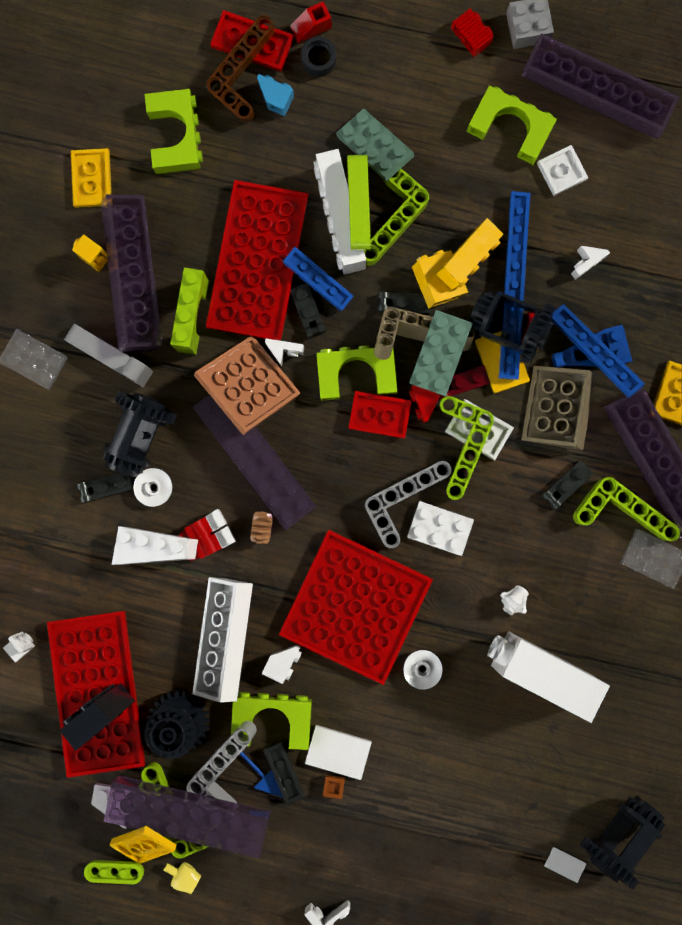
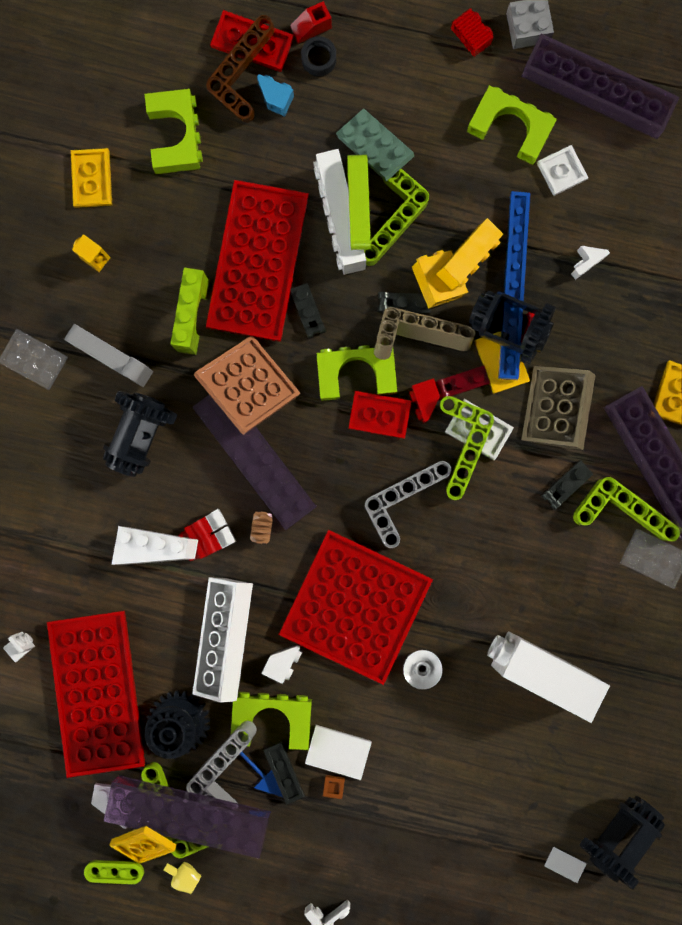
(96, 715): black brick -> none
(105, 487): pearl dark grey plate -> none
(131, 273): clear purple brick -> none
(143, 485): white dish -> none
(279, 347): white slope -> none
(317, 279): blue plate -> none
(440, 353): sand green plate -> none
(440, 528): white plate -> none
(515, 600): white rock -> none
(597, 351): blue plate -> none
(615, 341): blue plate -> none

